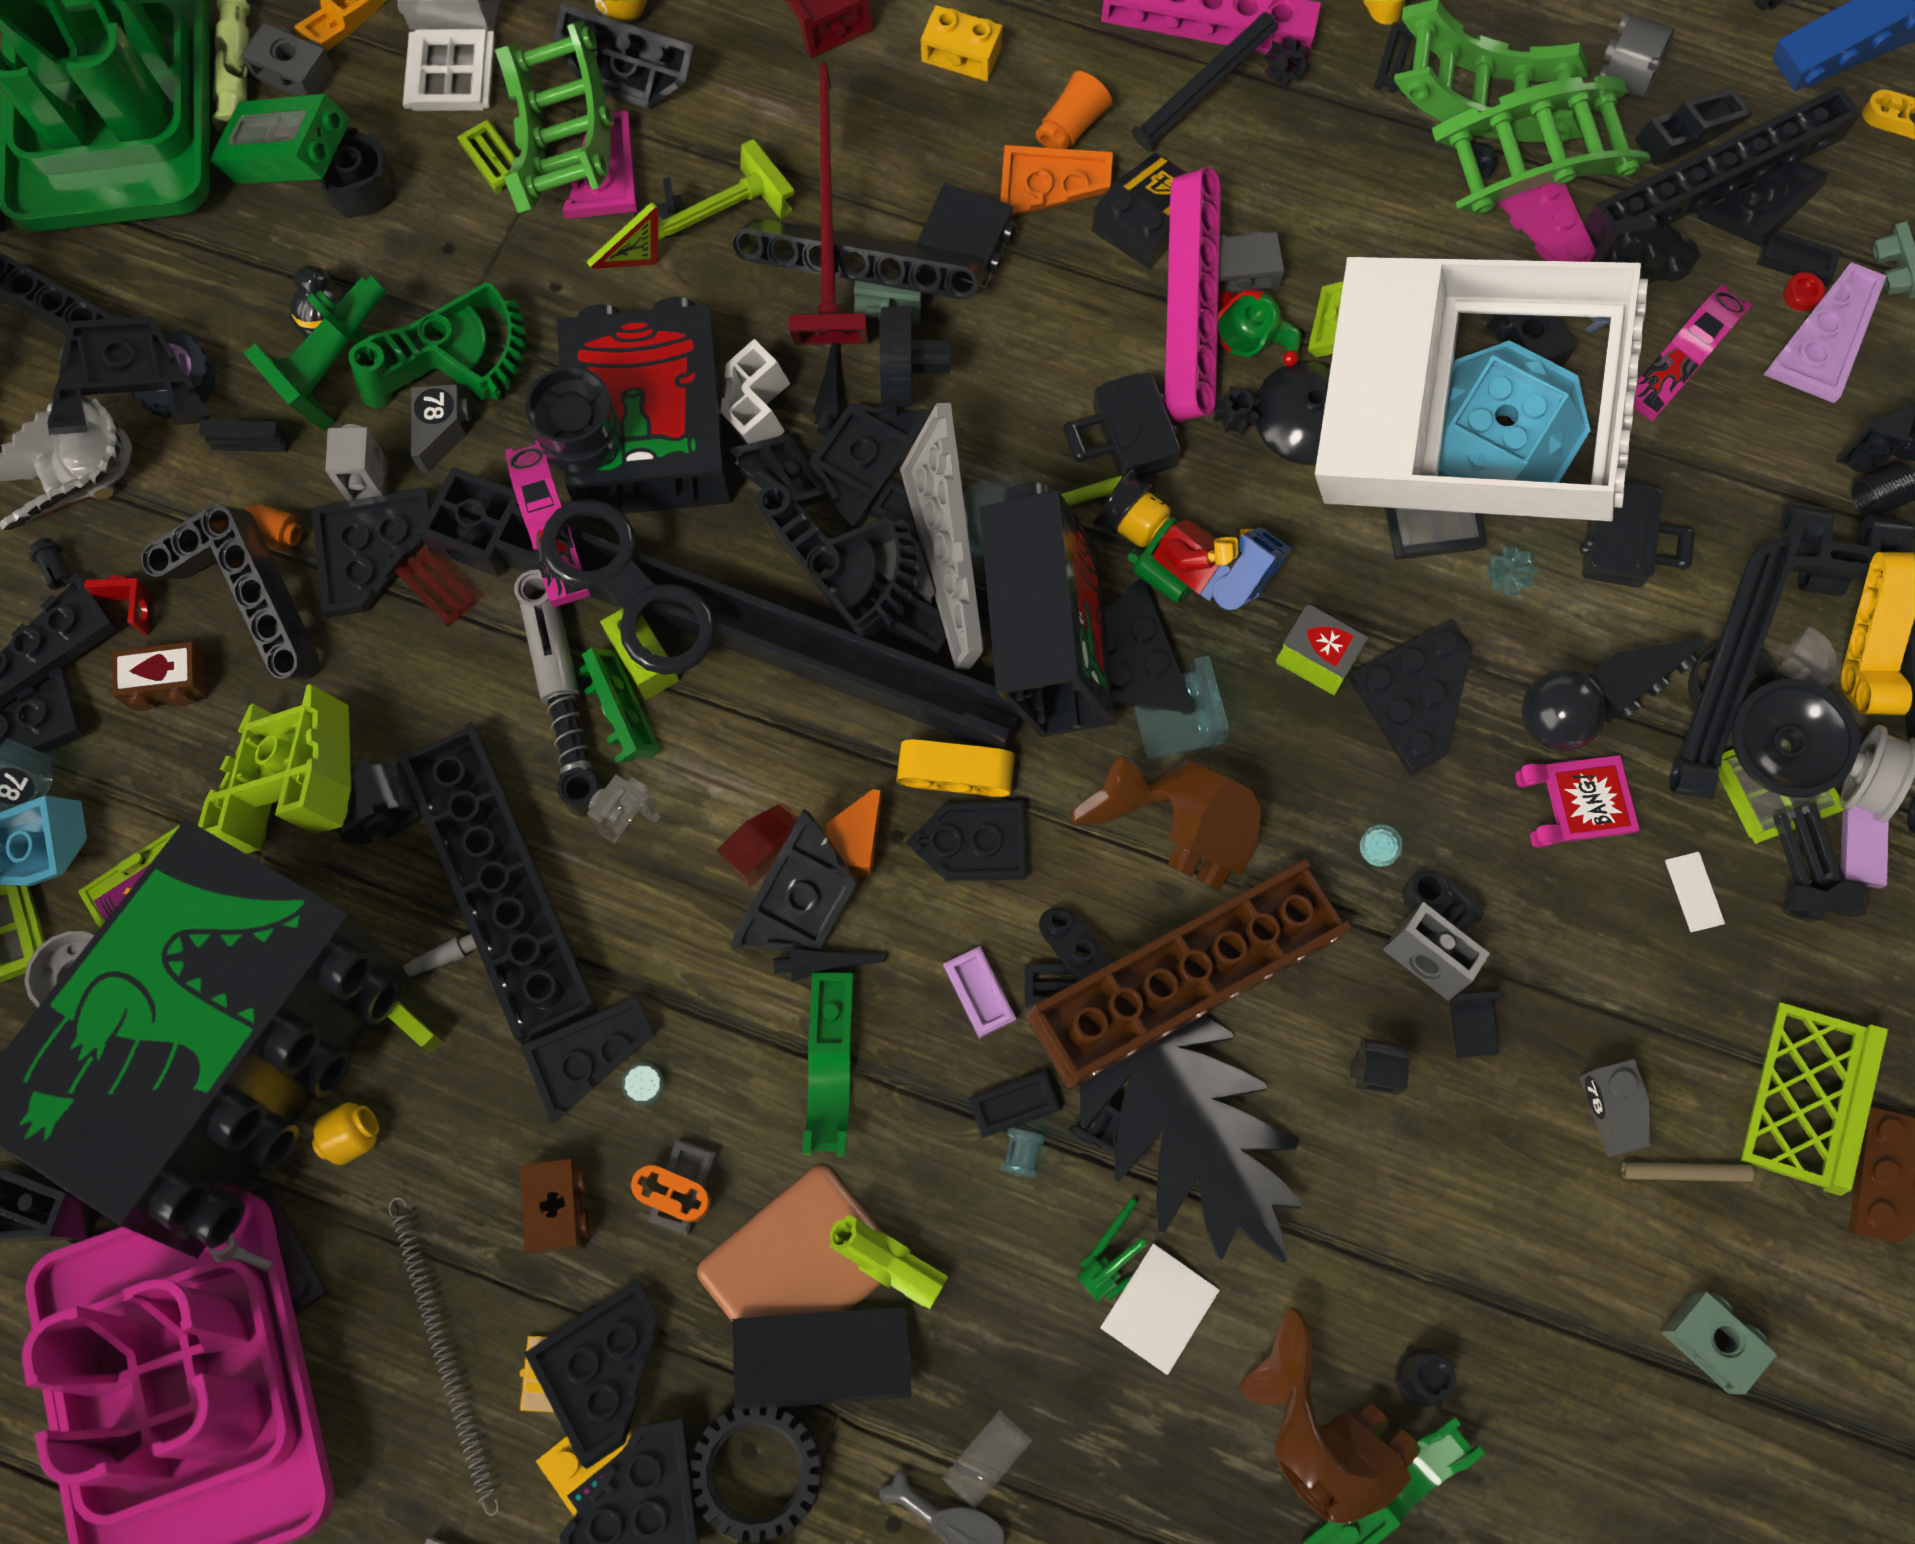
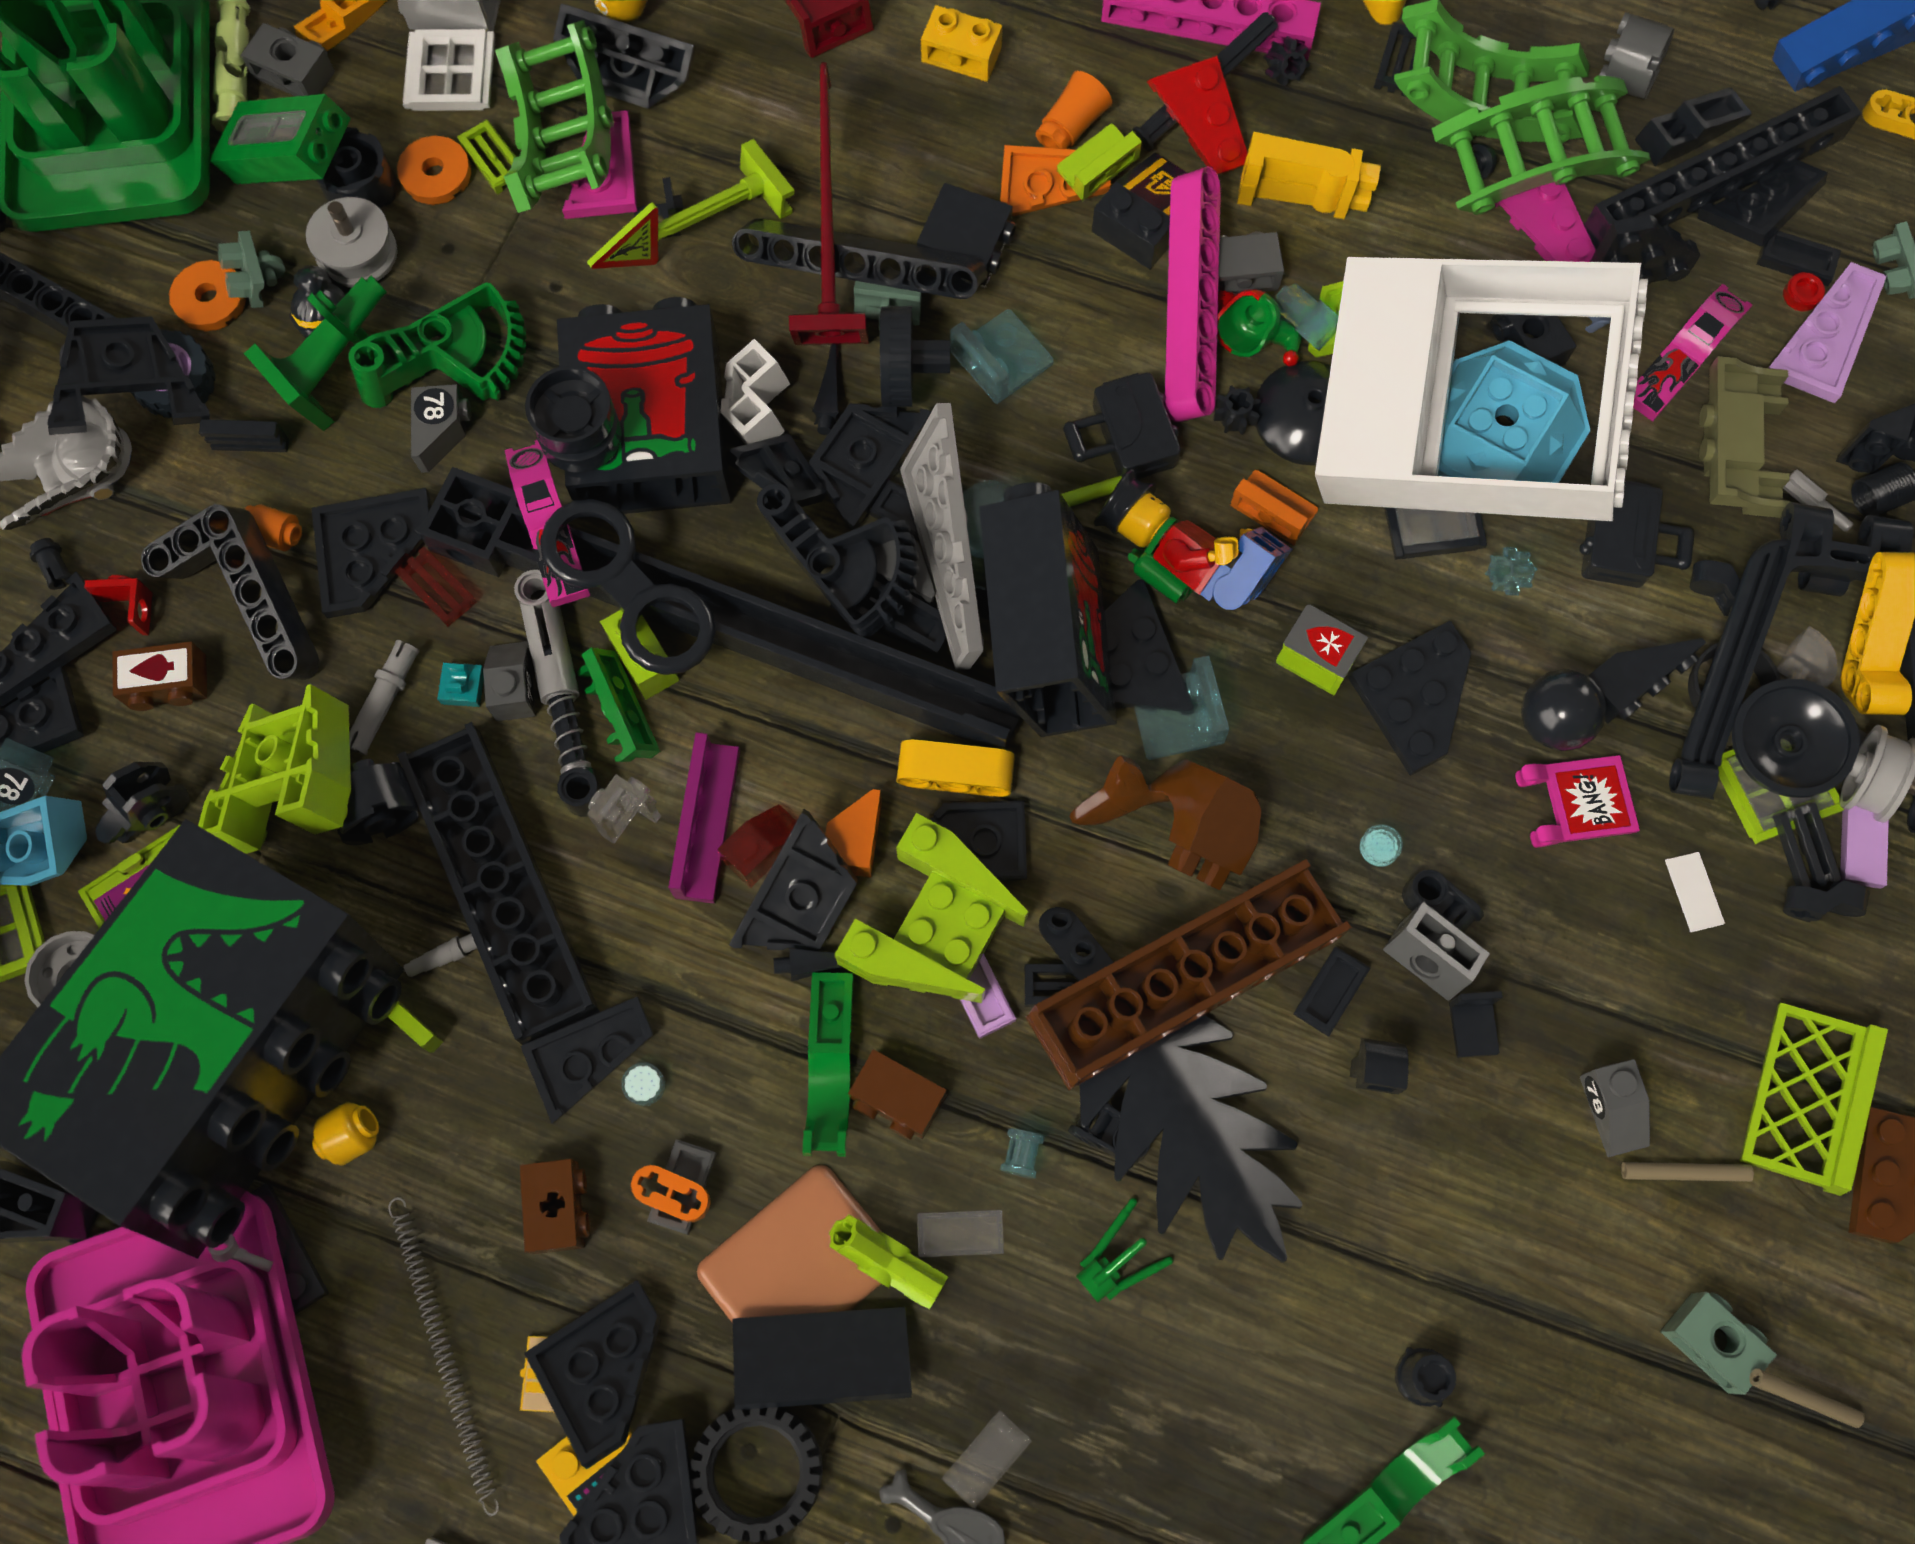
(138, 802): none -> black hinge
(191, 285): none -> orange tile
(254, 269): none -> sand green hips
(351, 240): none -> light grey wheel
(356, 462): light grey brick -> none
(381, 696): none -> light grey pin
(434, 152): none -> orange tile
(461, 684): none -> teal tile
(509, 681): none -> dark grey slope
(704, 820): none -> magenta fence
(896, 1095): none -> reddish brown brick
(944, 927): none -> lime wedge
(960, 1233): none -> clear tile
(1000, 354): none -> clear light blue bracket
(1014, 1104): black tile -> none
(1099, 160): none -> lime panel
(1160, 1309): white sticker -> none
(1205, 112): none -> red wing
(1273, 506): none -> orange panel
(1307, 175): none -> yellow hips
(1312, 318): none -> clear light blue piece
(1331, 991): none -> black tile
(1333, 1466): reddish brown hips -> none
(1716, 581): none -> black piece
(1735, 436): none -> olive bracket
(1806, 1398): none -> dark tan piece
(1810, 494): none -> light grey axle

